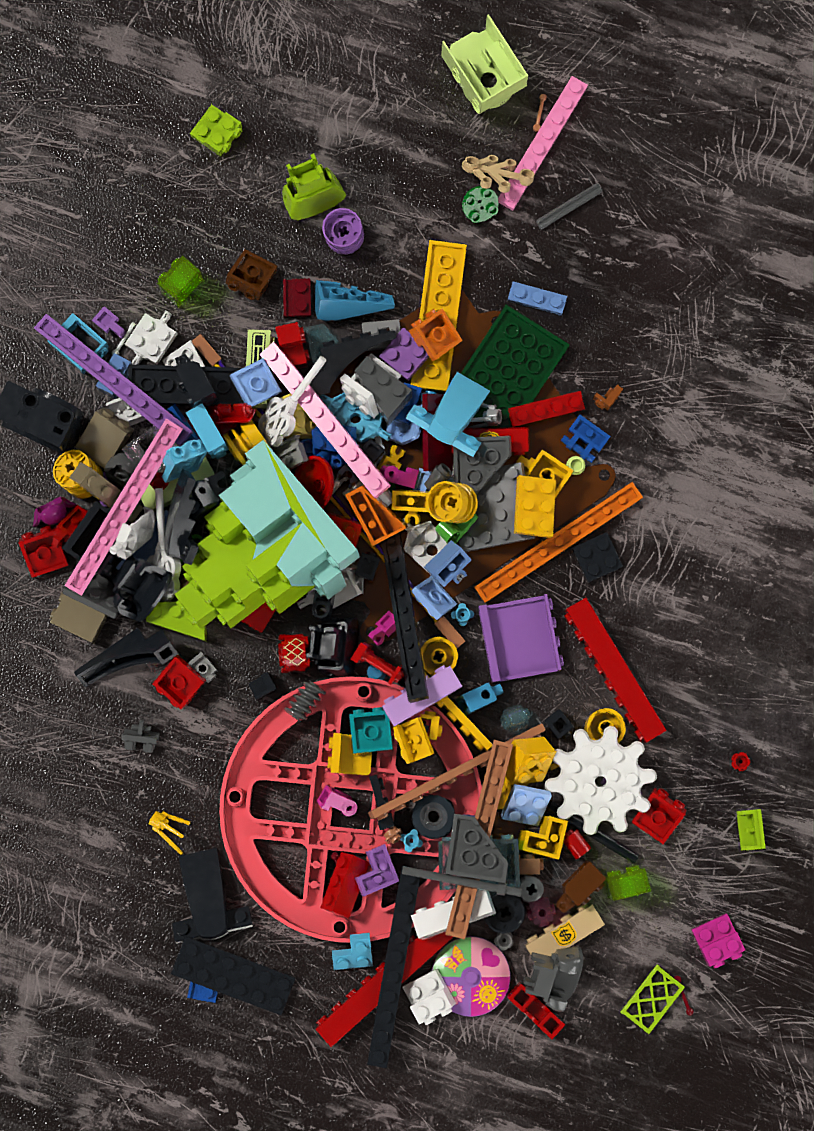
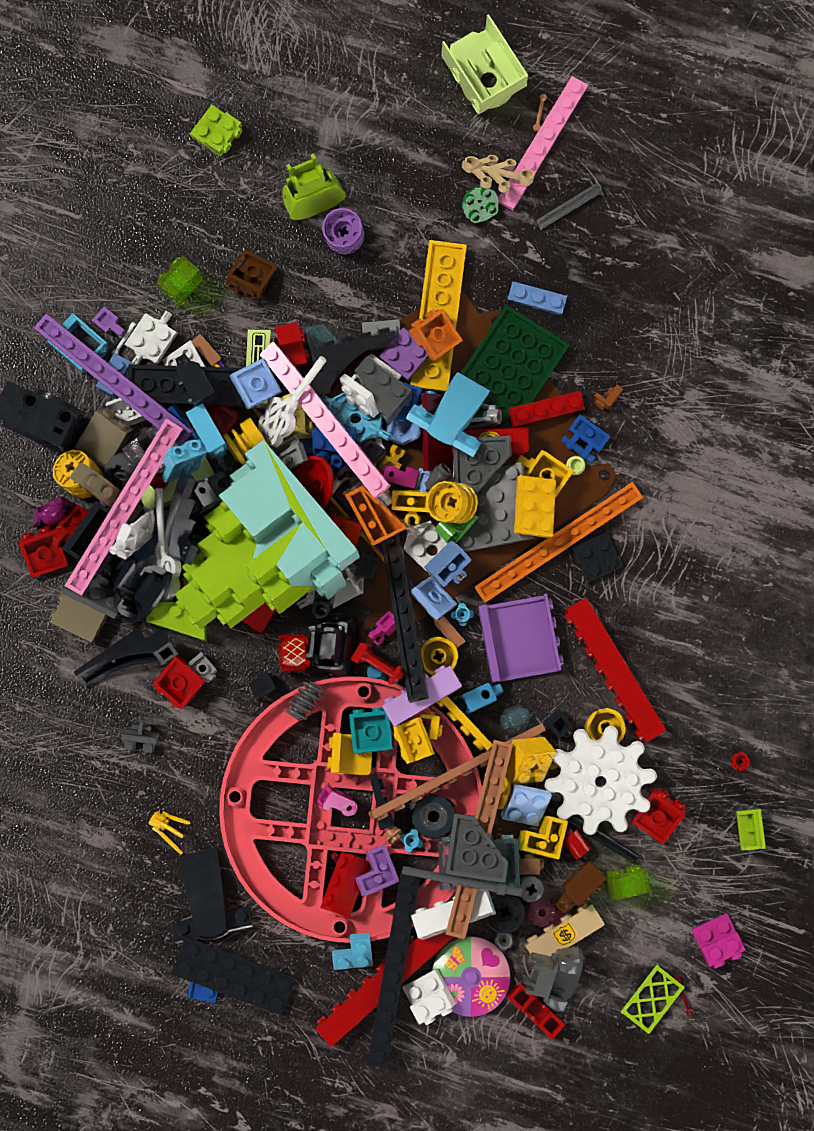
(241, 414): red hinge -> none
(297, 297): dark red plate -> none
(341, 303): dark azure wedge -> none

